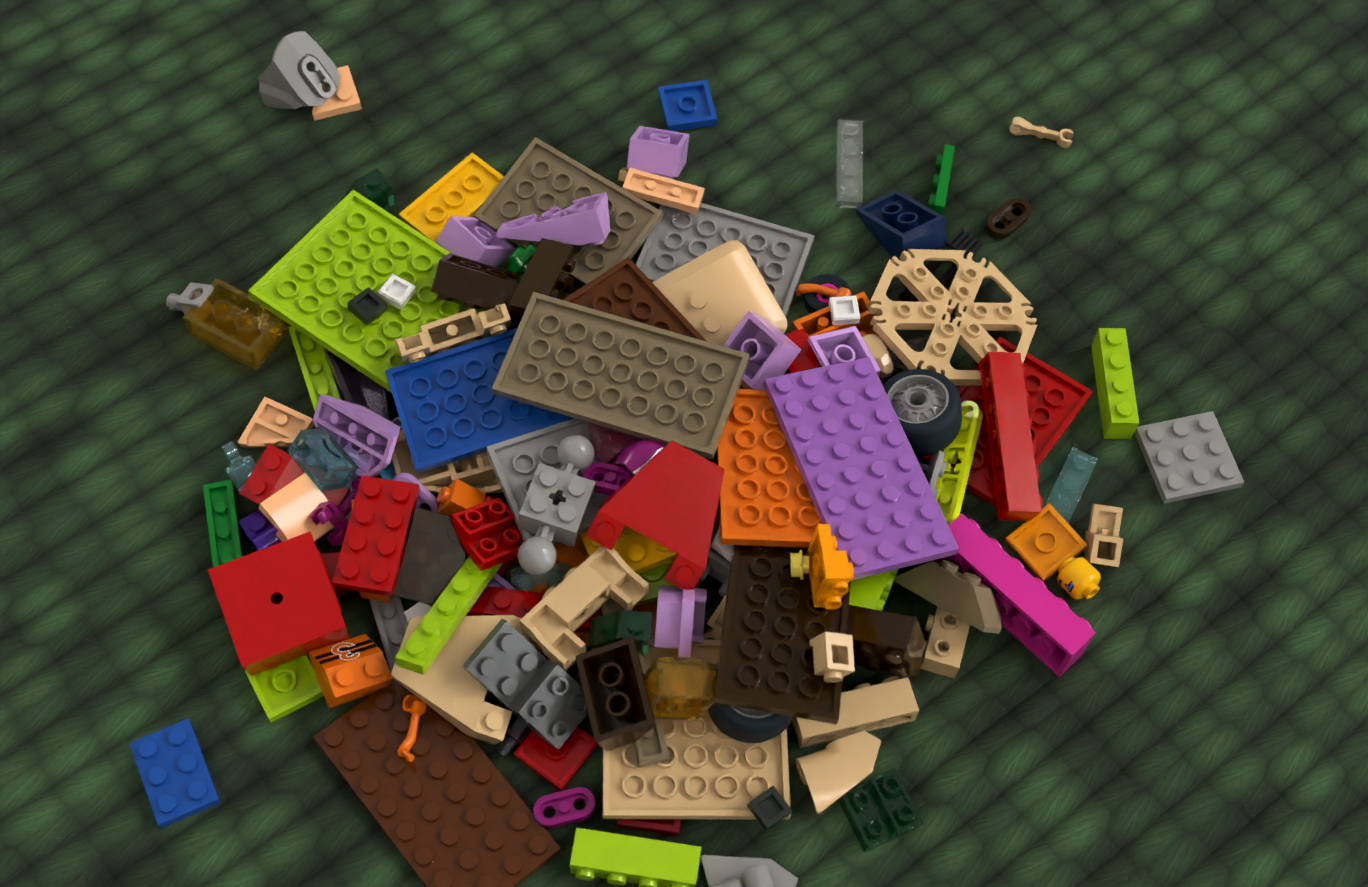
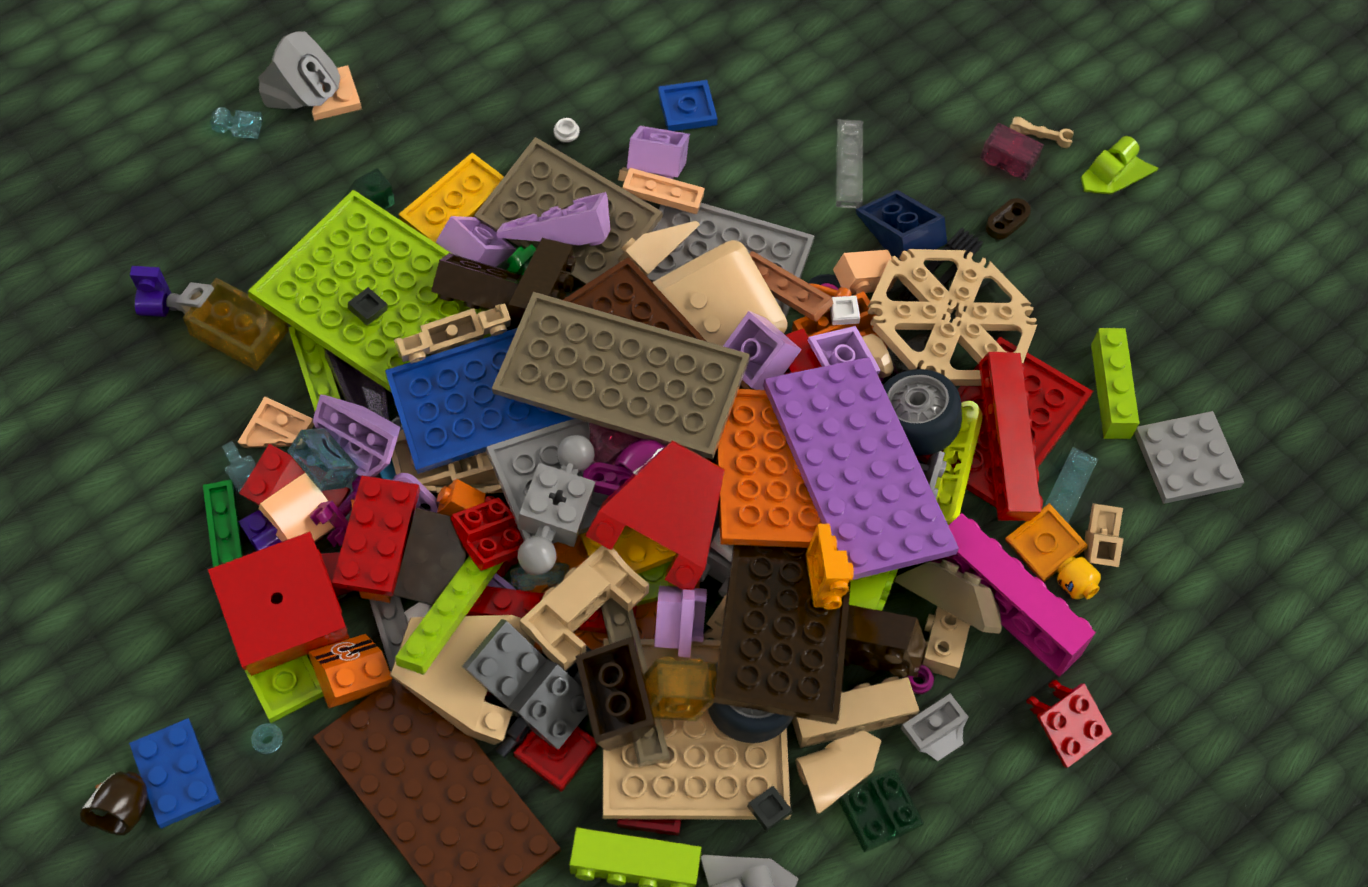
(123, 799): none -> dark brown piece
(151, 291): none -> dark purple plate
(243, 124): none -> clear light blue plate
(267, 730): none -> clear light blue plate
(396, 291): white tile -> none
(416, 708): orange piece -> none
(563, 805): magenta plate -> none
(566, 130): none -> white plate
(619, 626): clear green slope -> none
(655, 246): none -> tan slope
(793, 290): none -> nougat plate
(799, 564): light yellow plate -> none
(833, 655): tan brick -> none
(862, 270): none -> light nougat brick
(928, 680): none -> magenta plate
(937, 728): none -> light grey slope
(941, 180): green plate -> none
(1011, 151): none -> clear pink brick
(1072, 723): none -> plate
(1116, 168): none -> lime panel

